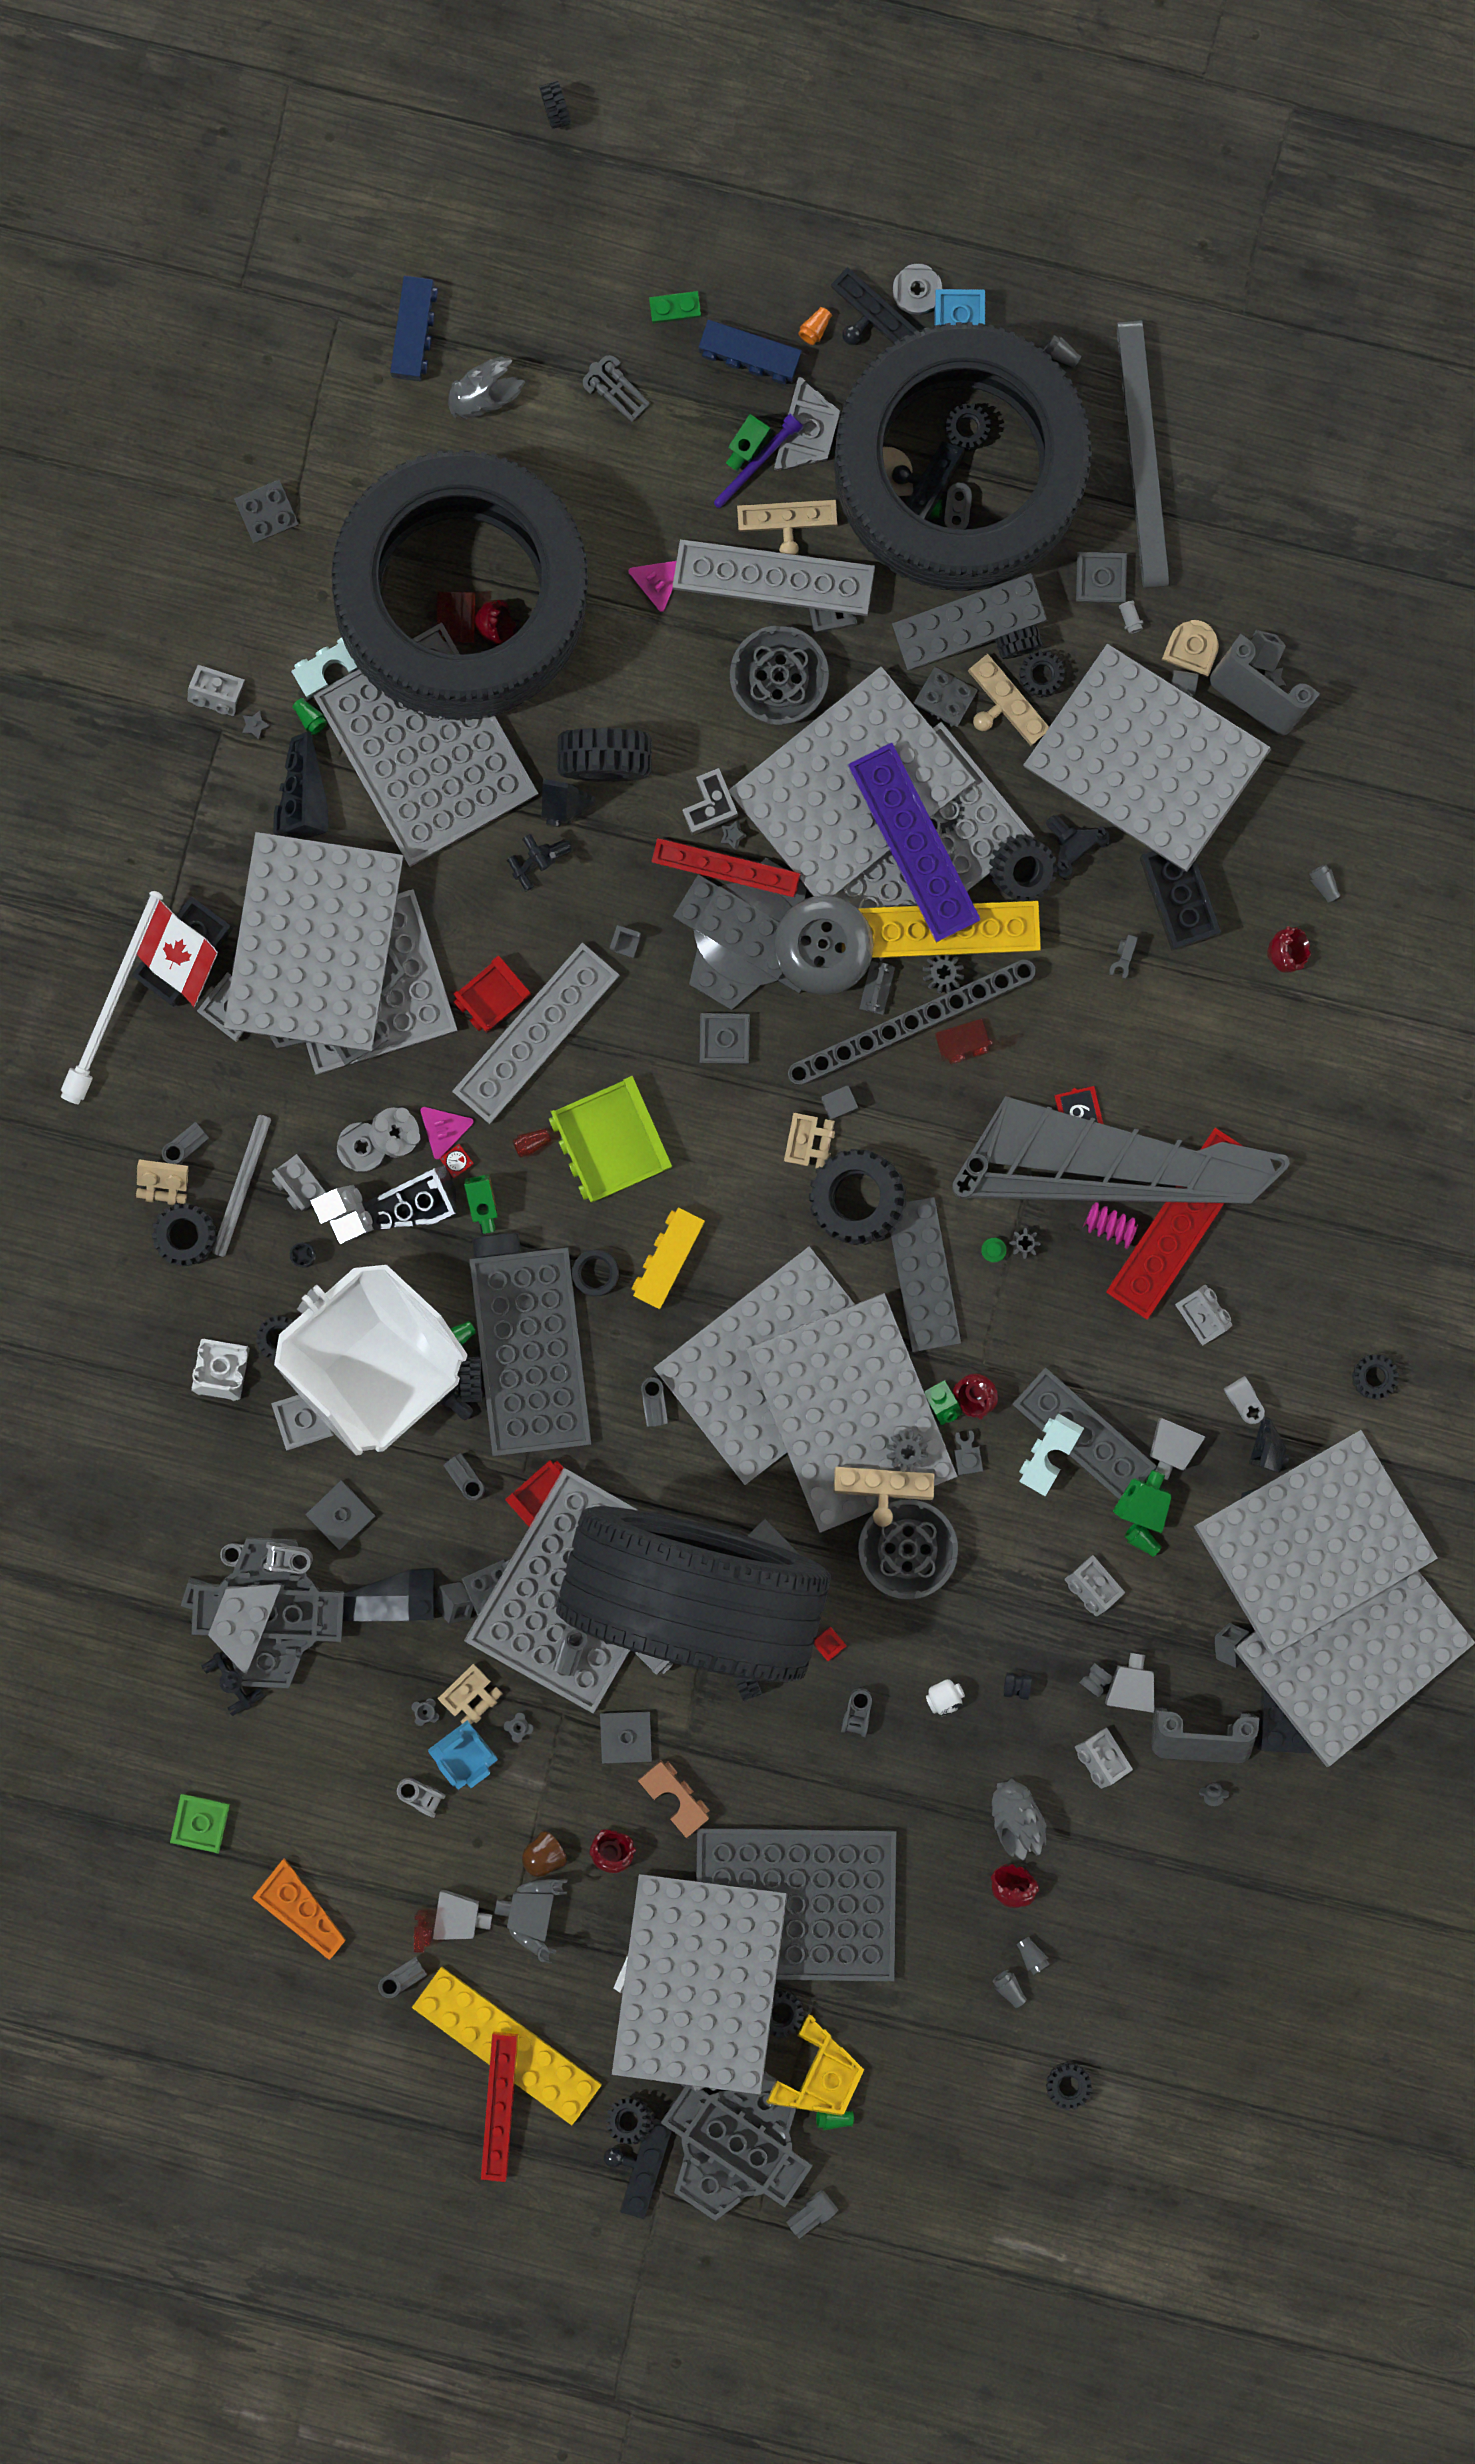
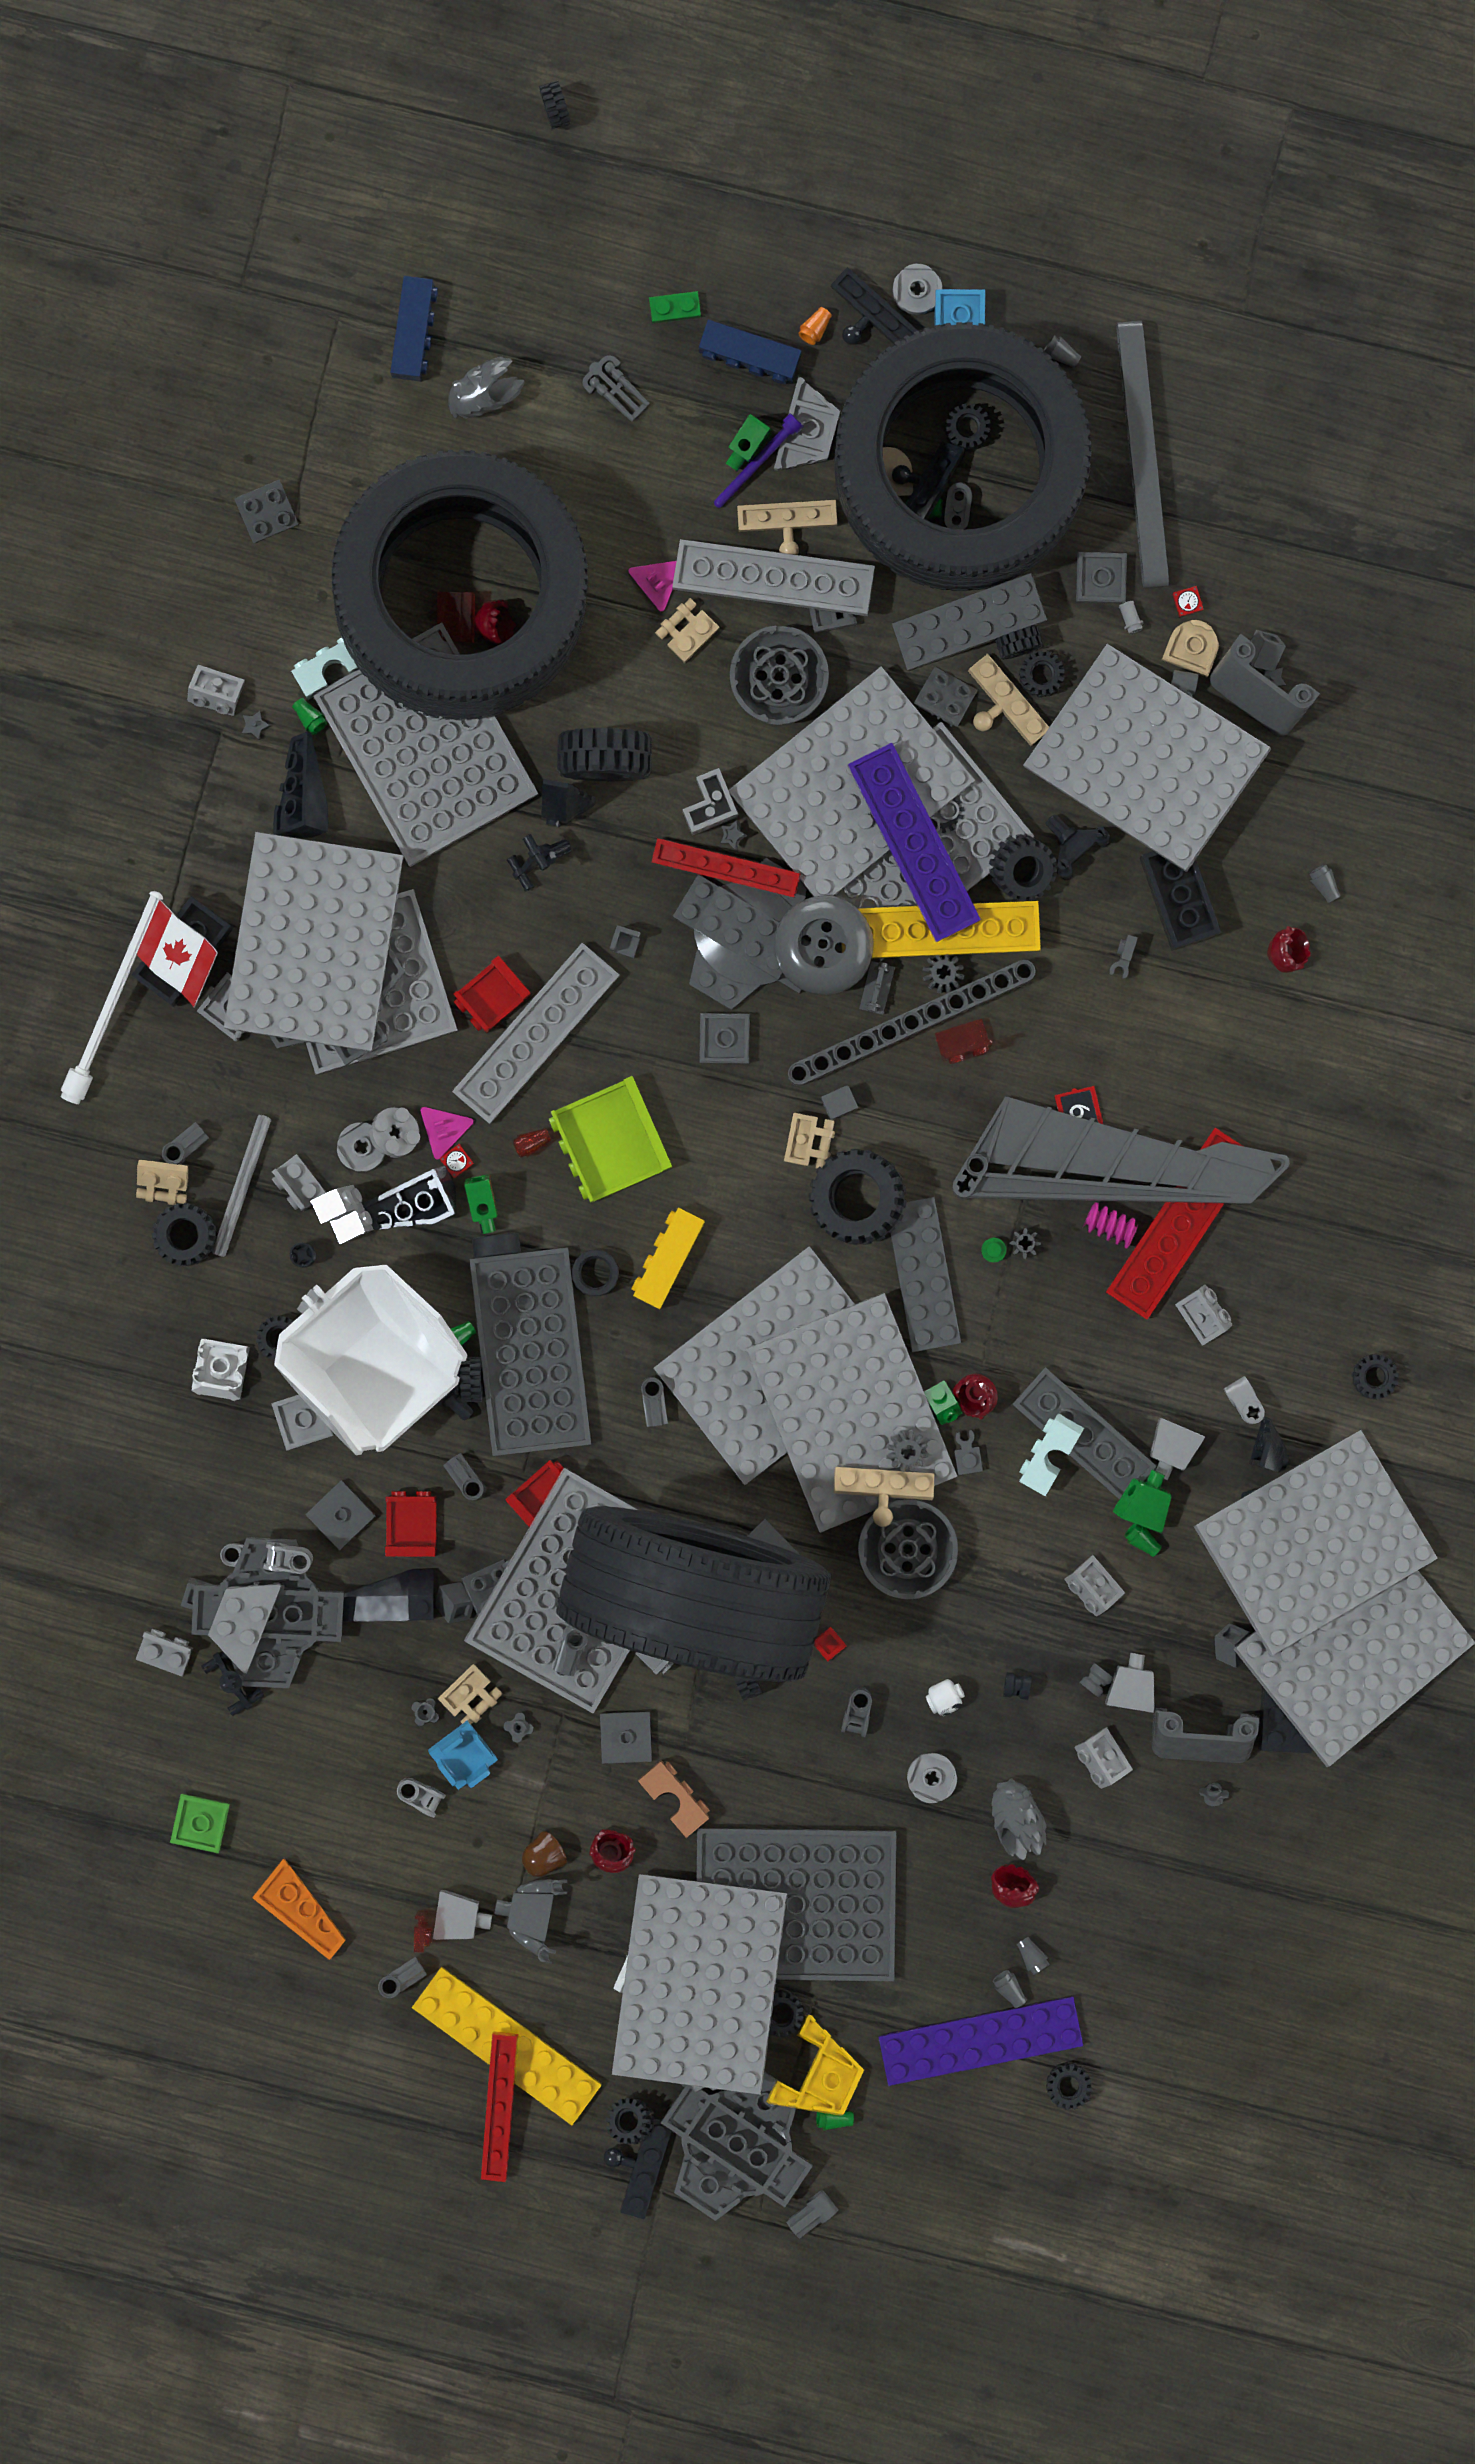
(164, 1653): none -> light grey bracket
(411, 1524): none -> red panel
(692, 636): none -> tan plate
(925, 1765): none -> light grey plate
(980, 2040): none -> dark purple plate
(1187, 601): none -> tile

